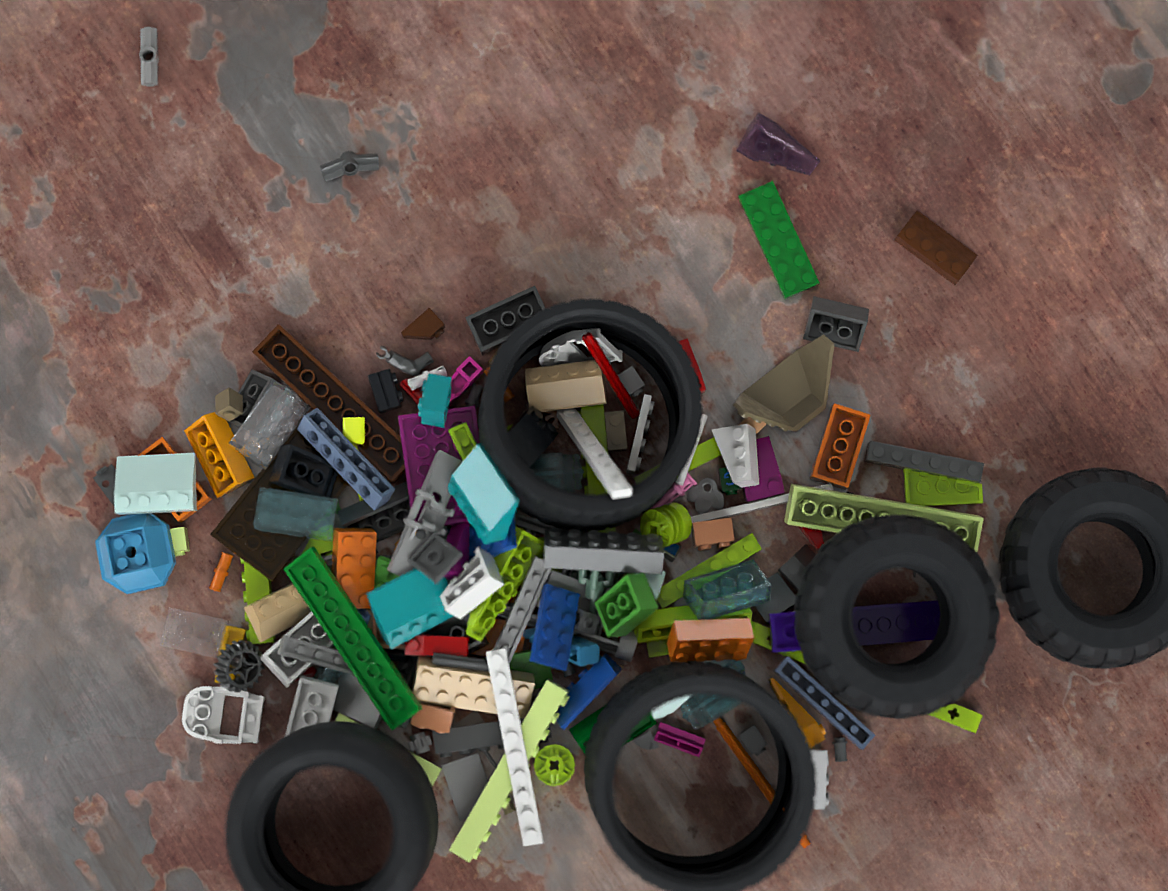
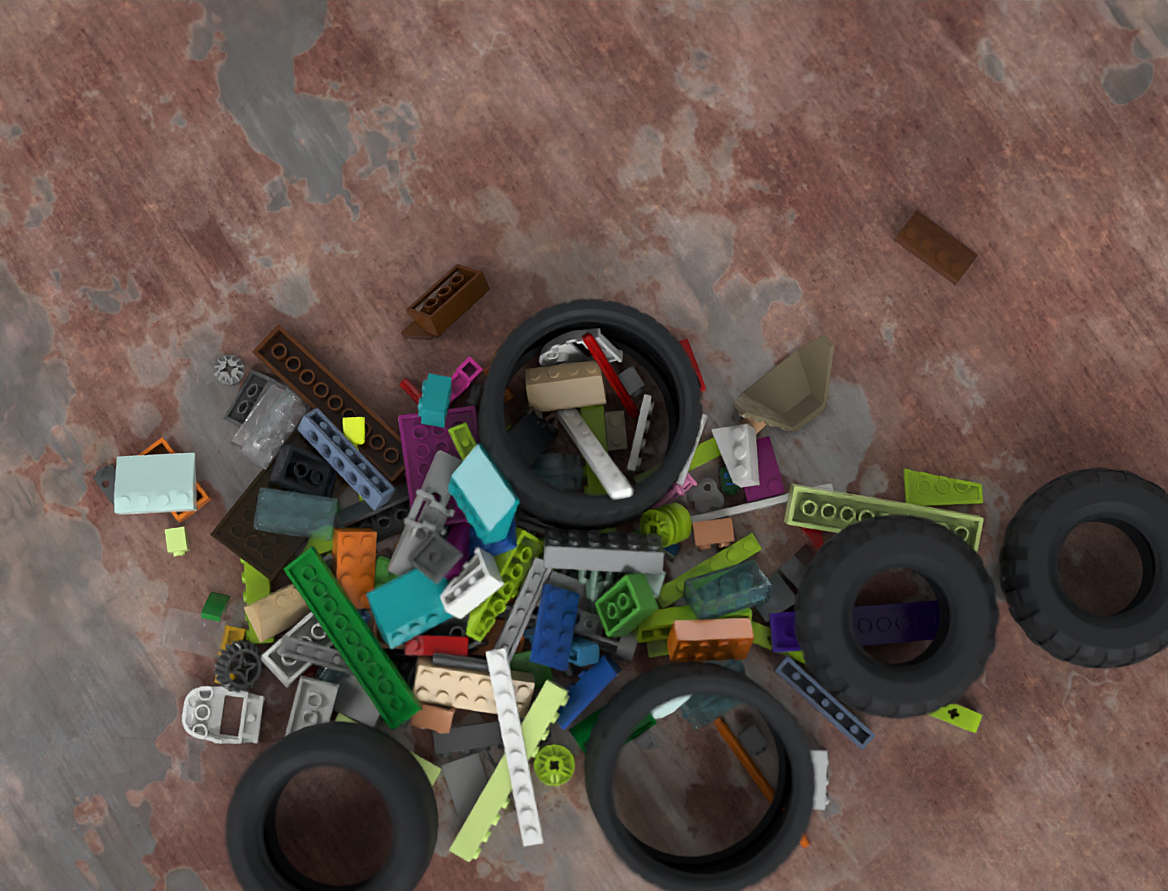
(149, 45): light grey piece -> none
(153, 556): dark azure piece -> none
(215, 606): none -> green slope
(221, 462): light orange slope -> none
(221, 572): orange pin -> none
(229, 404): dark tan brick -> none
(237, 373): none -> light grey gear
(349, 165): dark grey piece -> none
(385, 391): black brick -> none
(404, 364): dark grey arm -> none
(417, 381): white pin -> none
(420, 743): light grey gear -> none
(448, 299): none -> reddish brown slope
(496, 322): dark grey brick -> none
(679, 739): dark pink piece -> none
(770, 143): clear purple wedge -> none
(778, 240): green plate -> none
(810, 727): light orange wedge -> none
(838, 322): dark grey slope -> none
(840, 446): orange brick -> none
(840, 749): dark grey pin -> none
(923, 461): dark grey brick -> none

